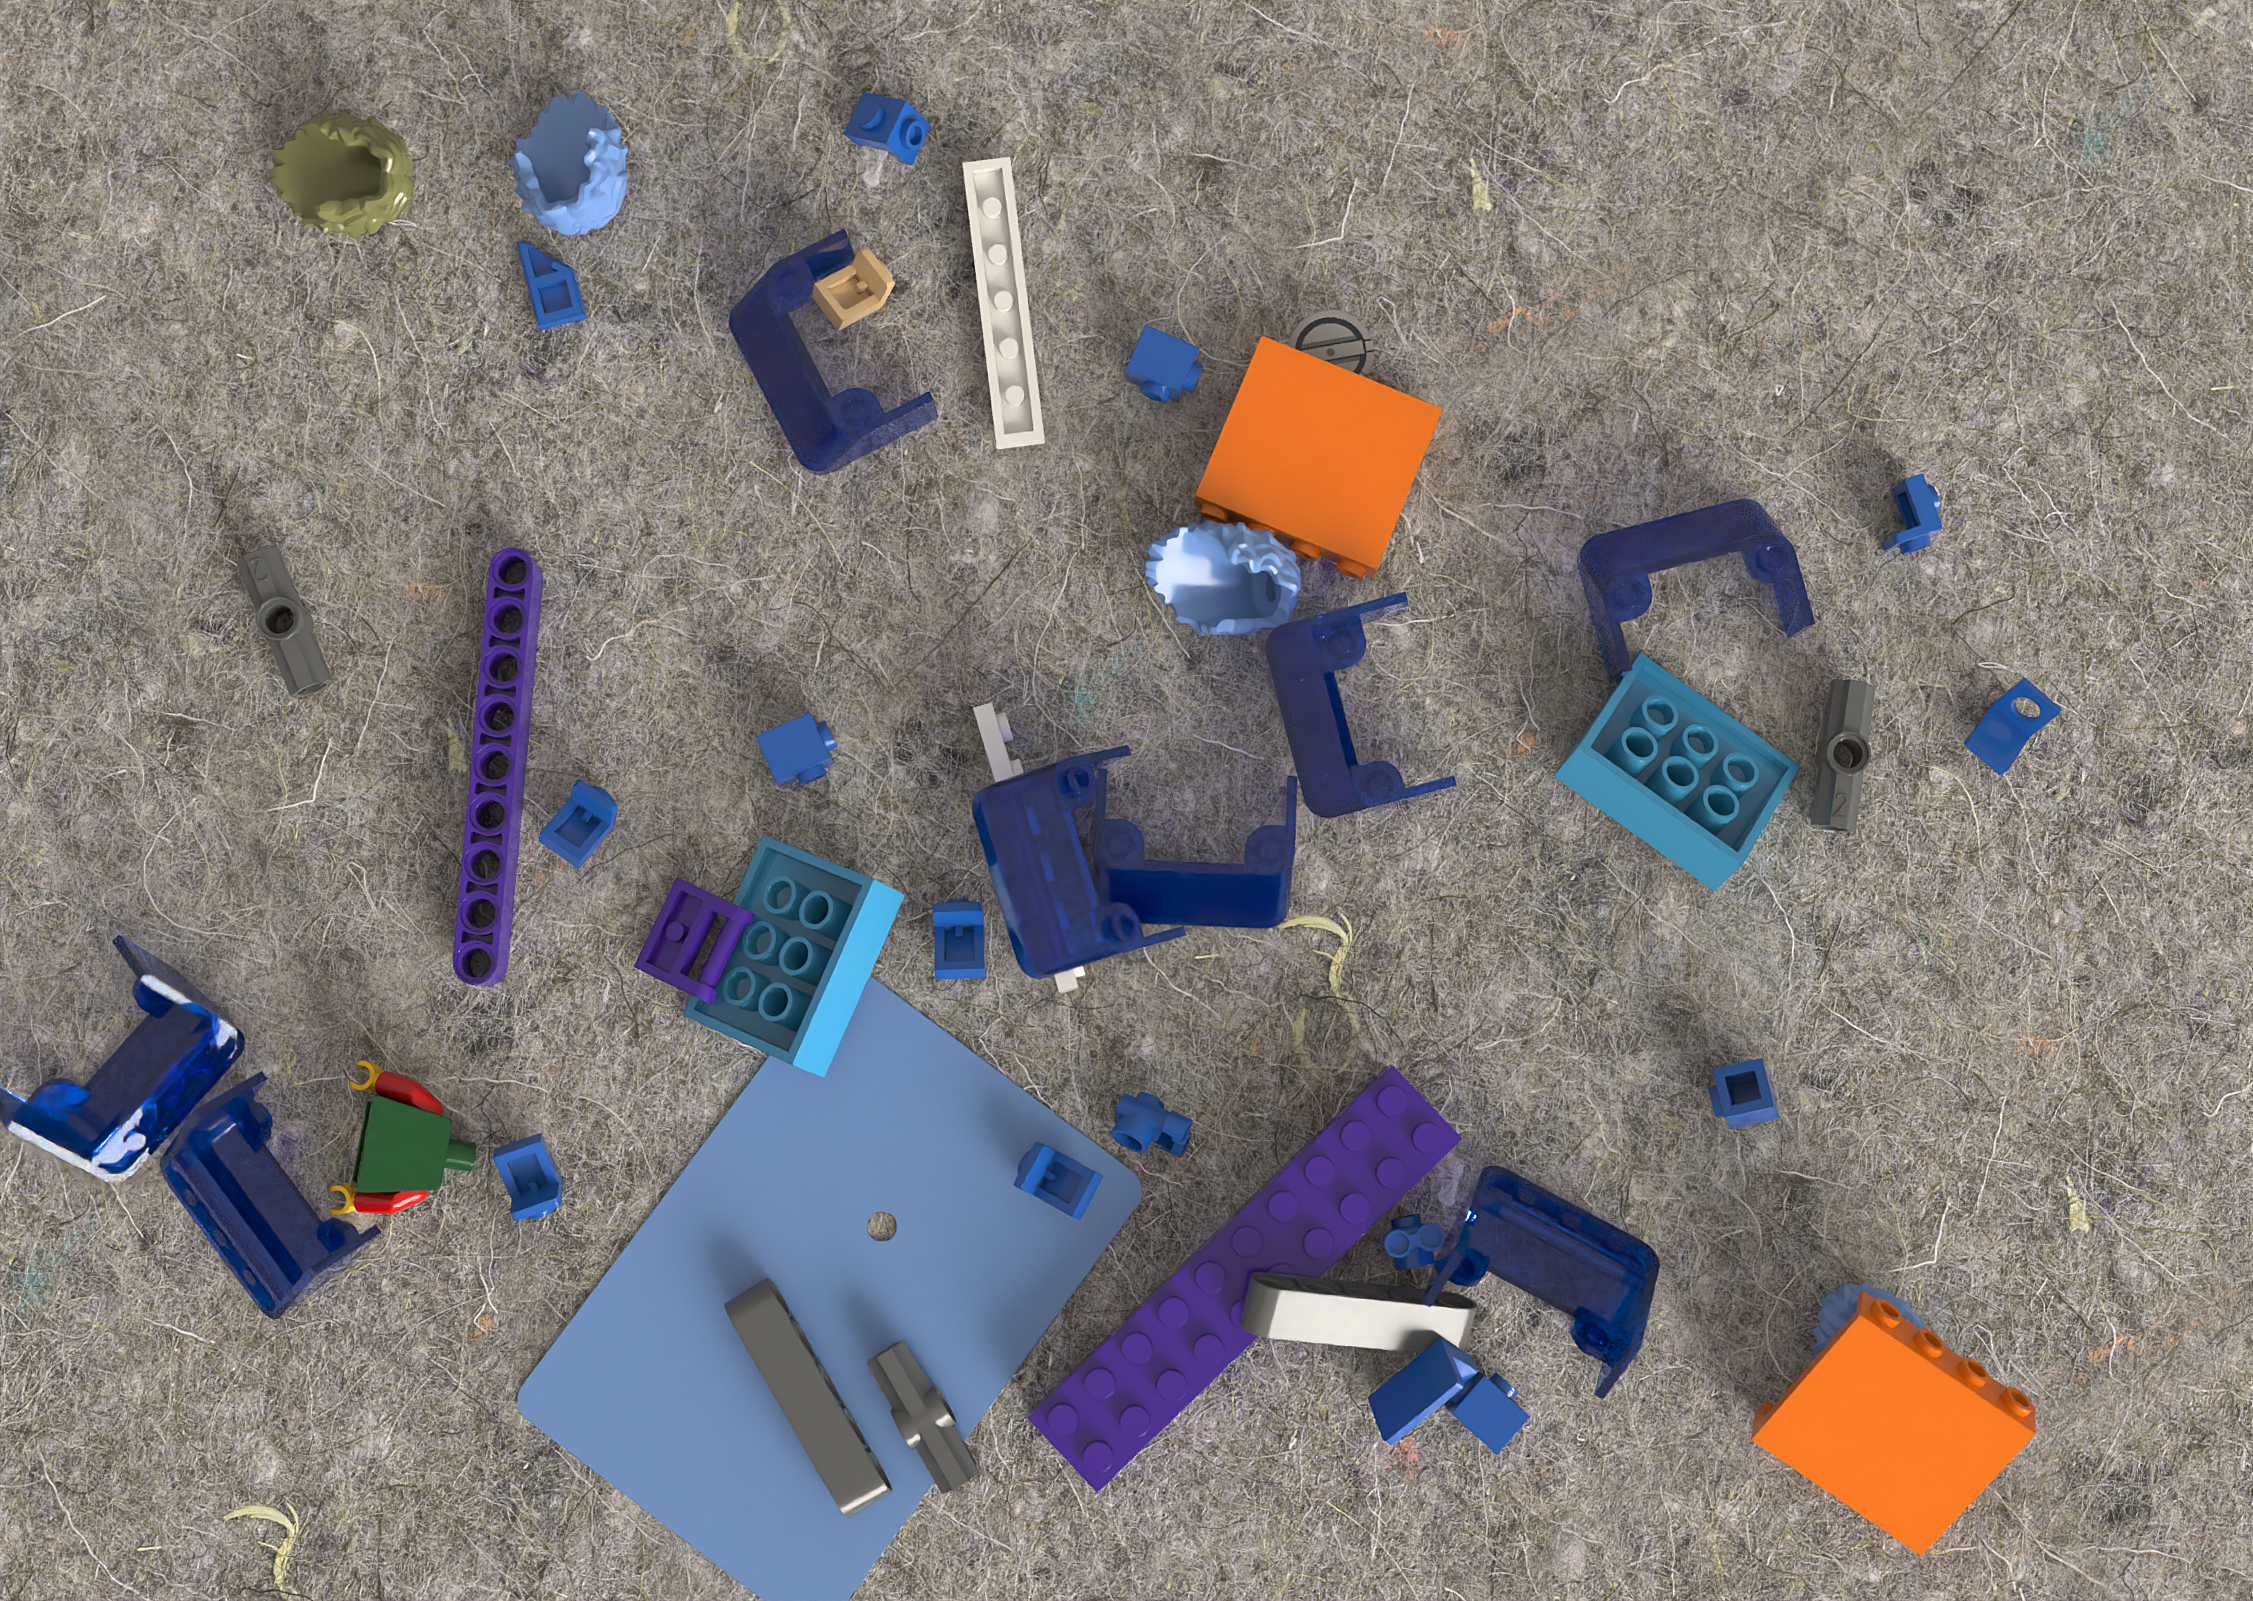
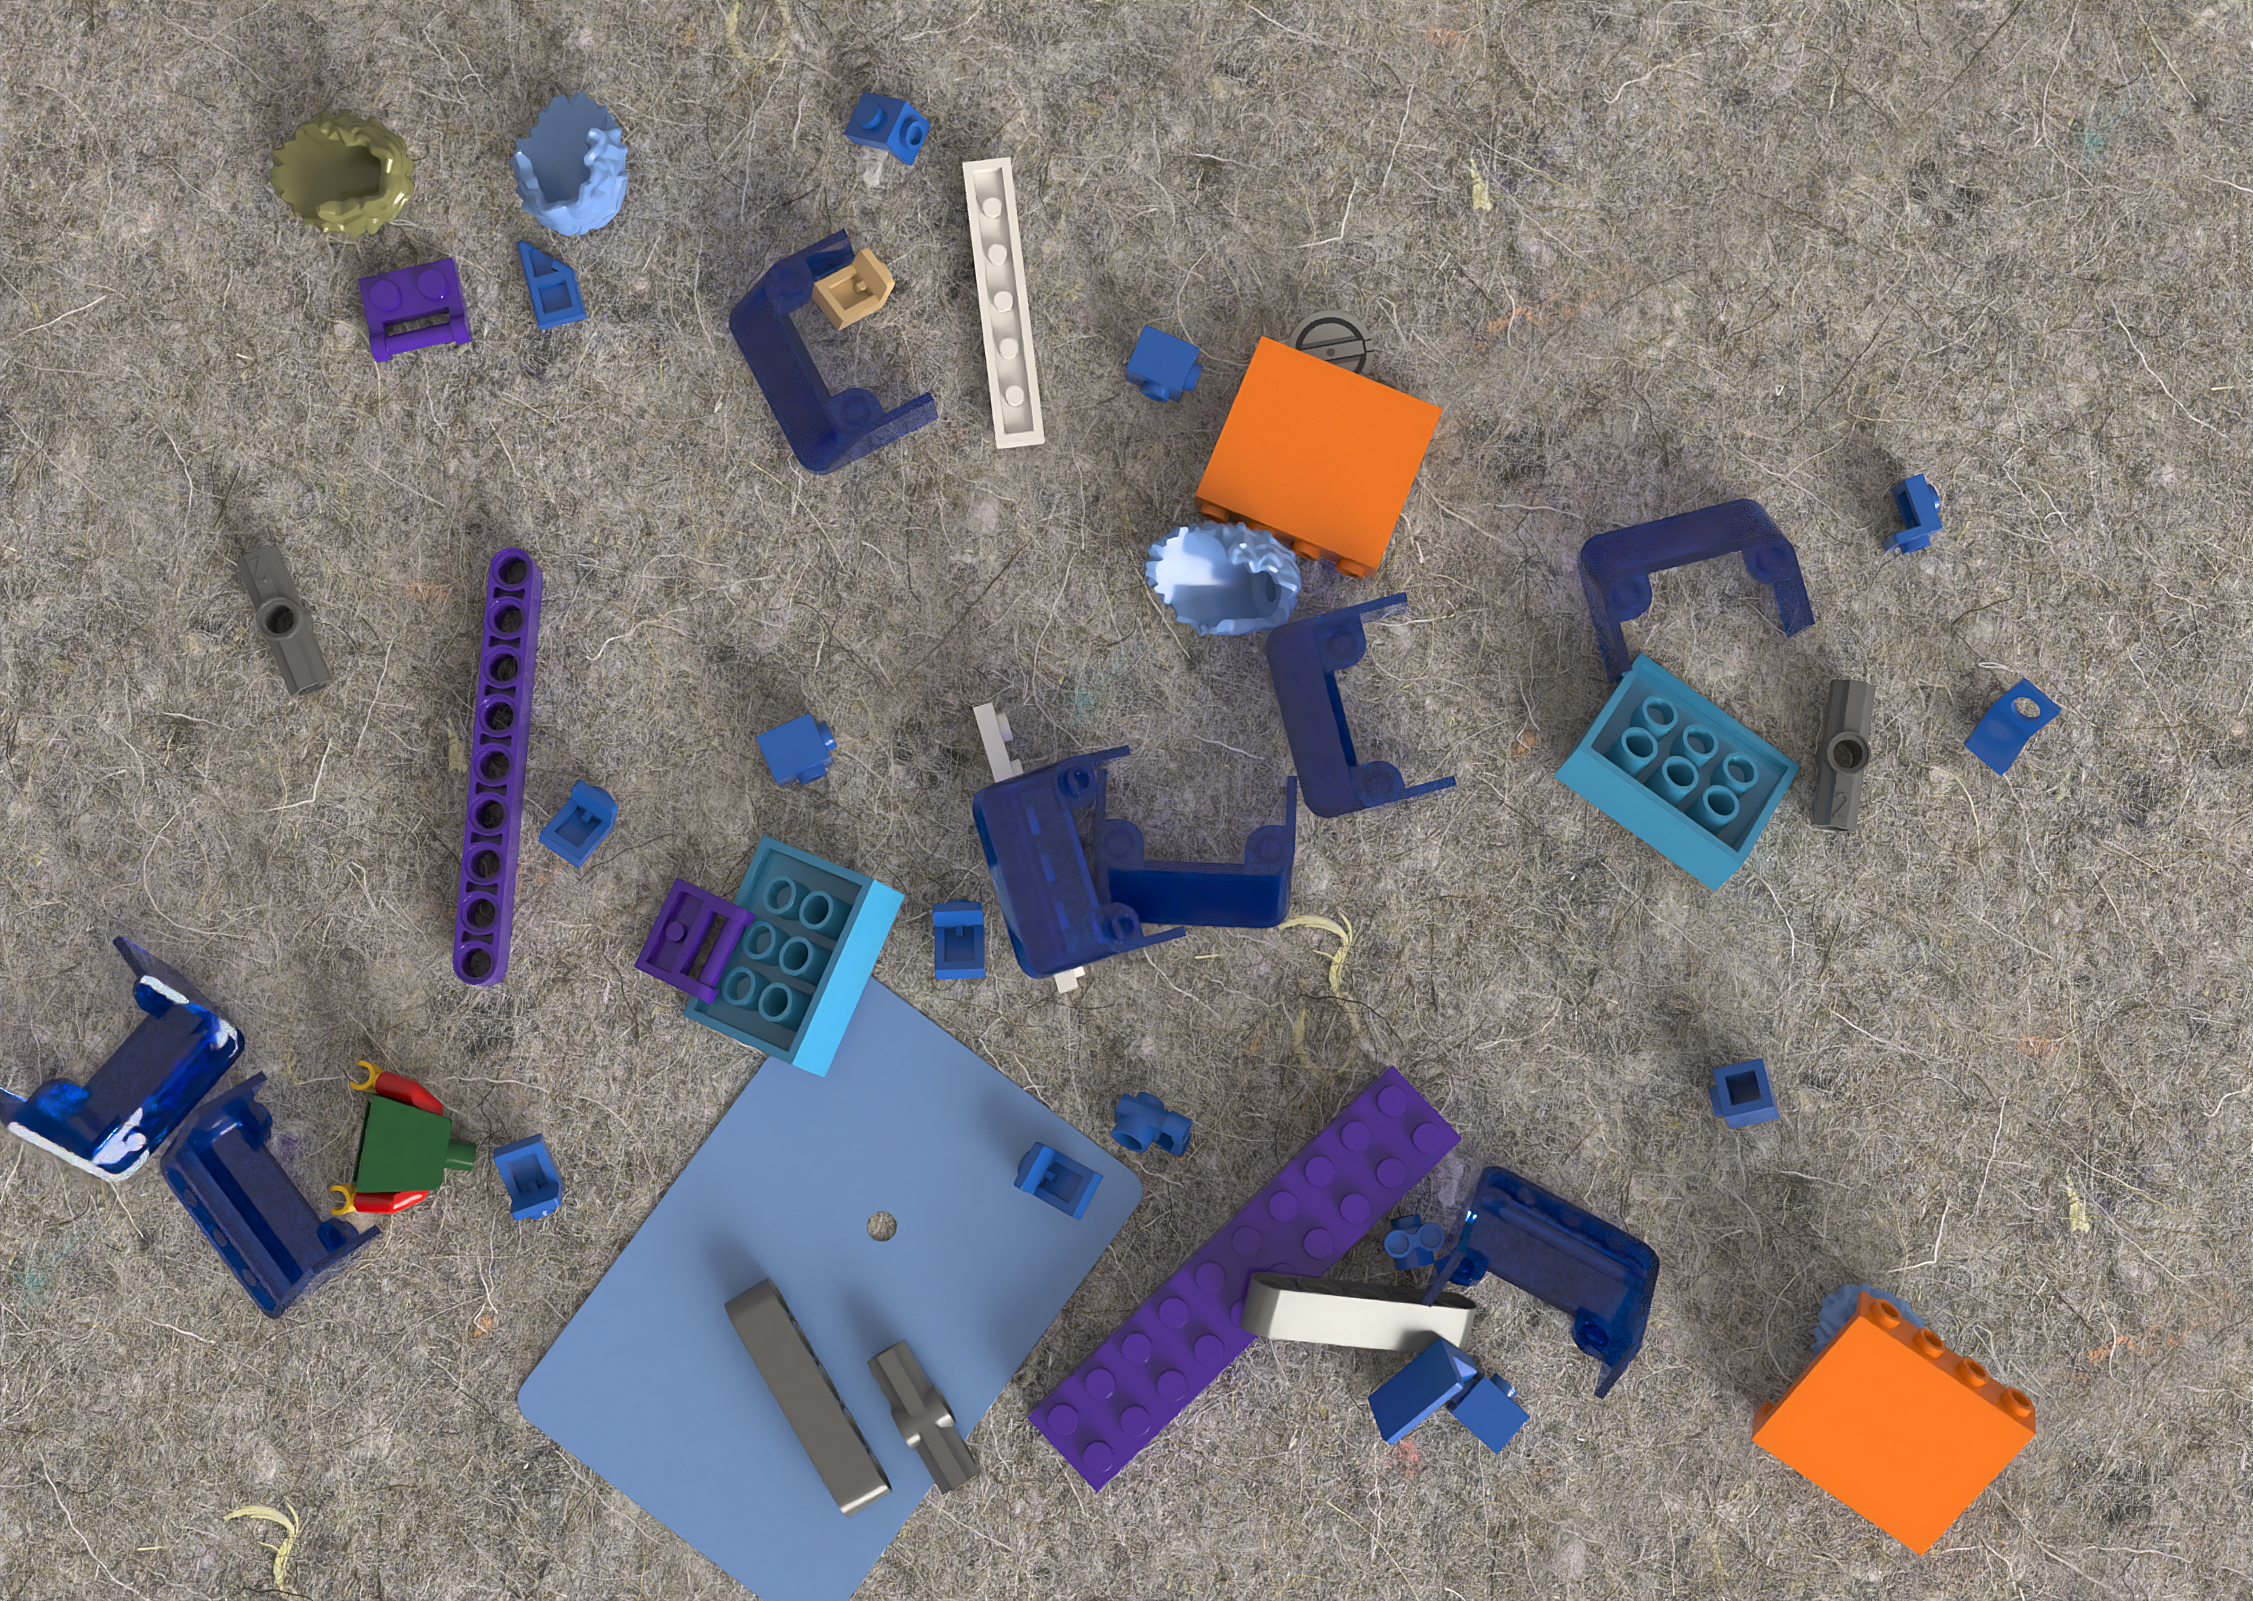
(411, 296): none -> dark purple plate

